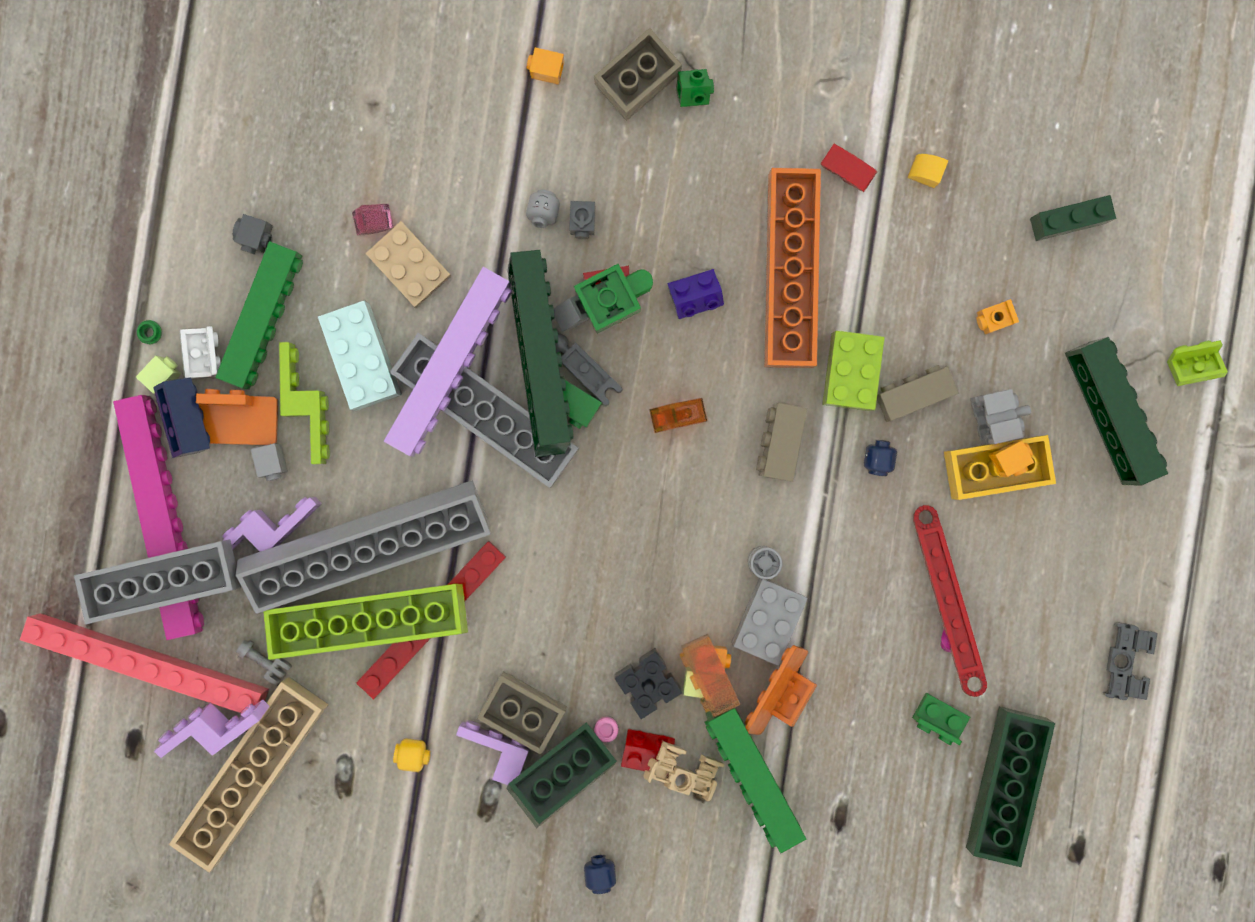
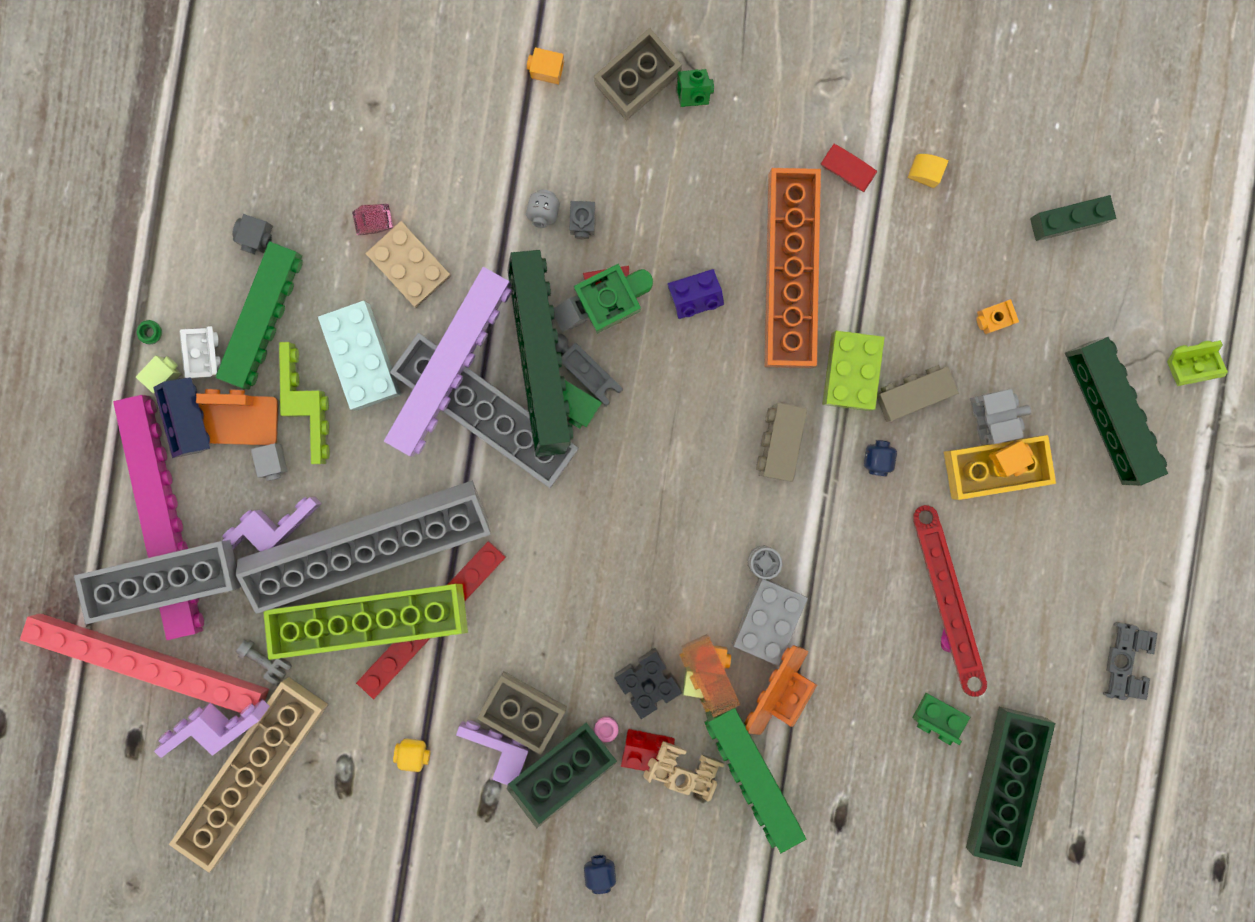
(678, 415): clear orange slope -> none

